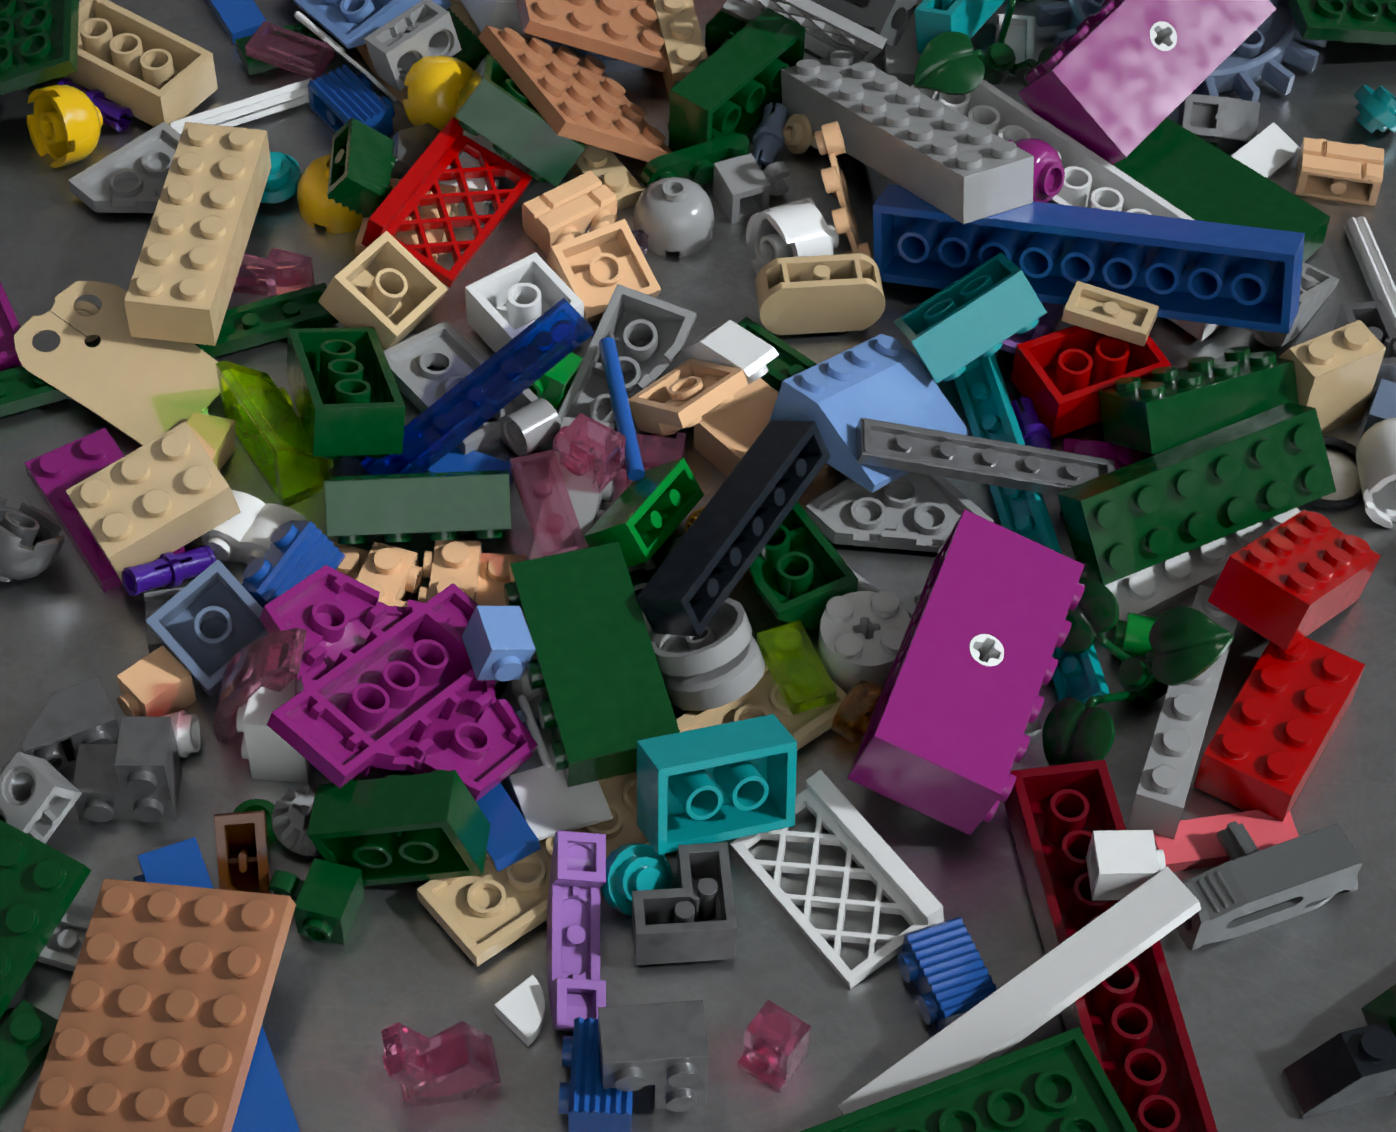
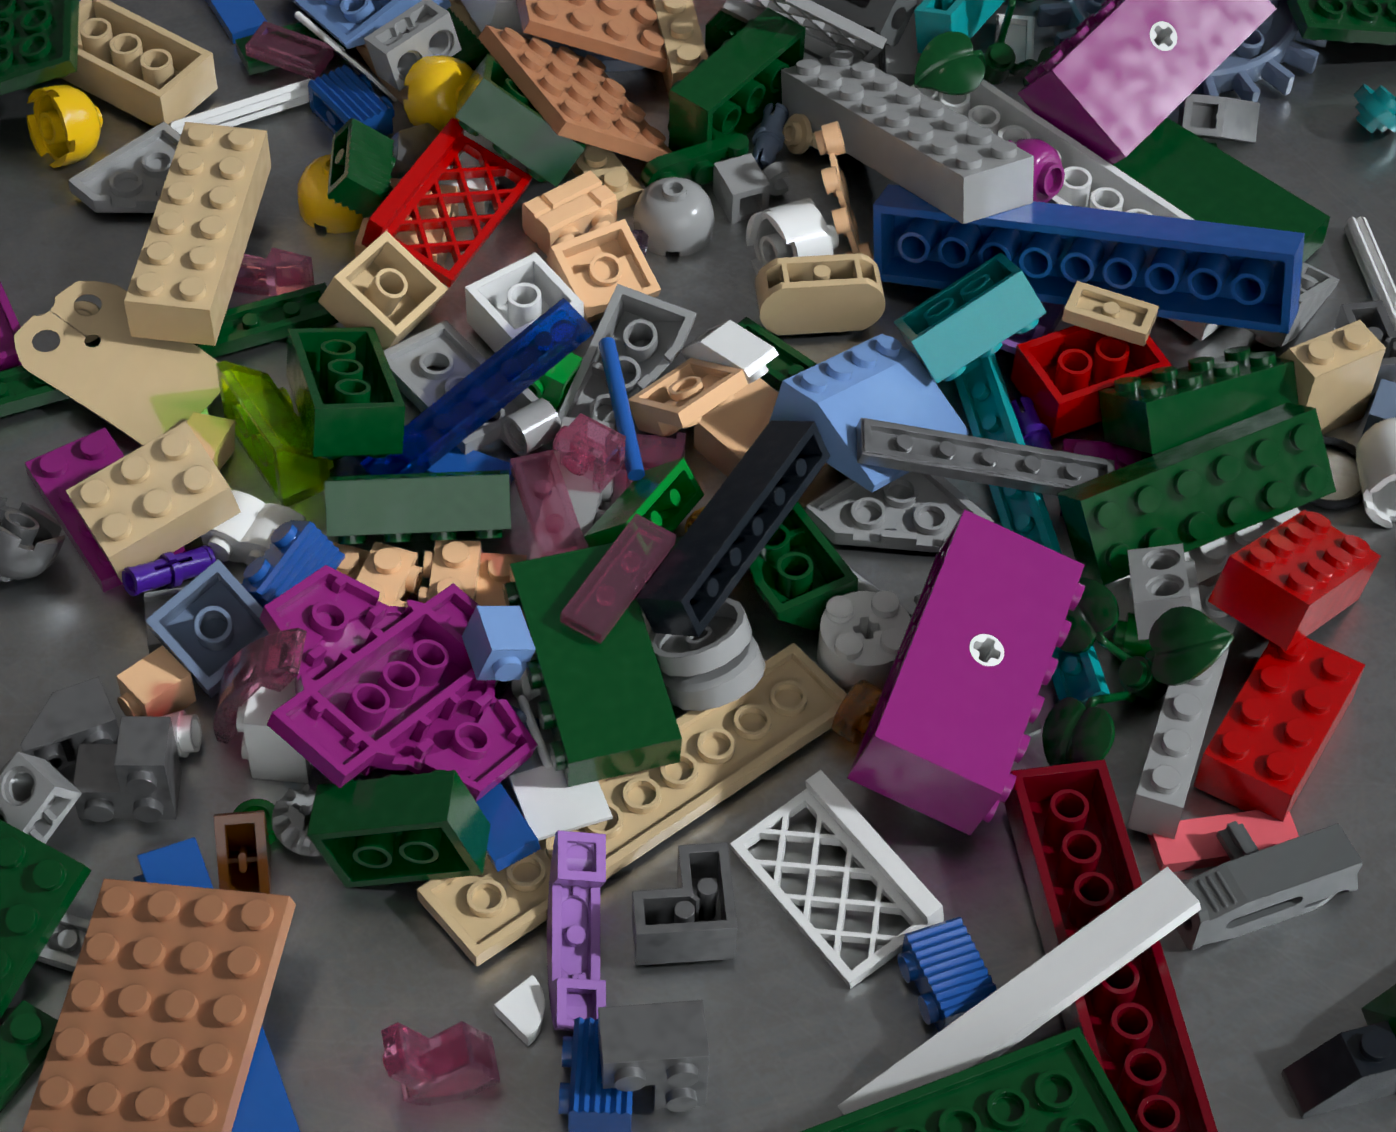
(110, 110): dark purple pin -> none
(282, 178): teal plate -> none
(324, 901): dark green brick -> none
(617, 578): none -> clear pink tile
(634, 869): teal plate -> none
(716, 783): teal brick -> none
(774, 1046): clear pink brick -> none
(796, 667): clear neon green plate -> none
(1121, 862): white brick -> none
(1161, 582): none -> light grey brick
(1268, 151): white tile -> none
(1339, 171): light nougat brick -> none

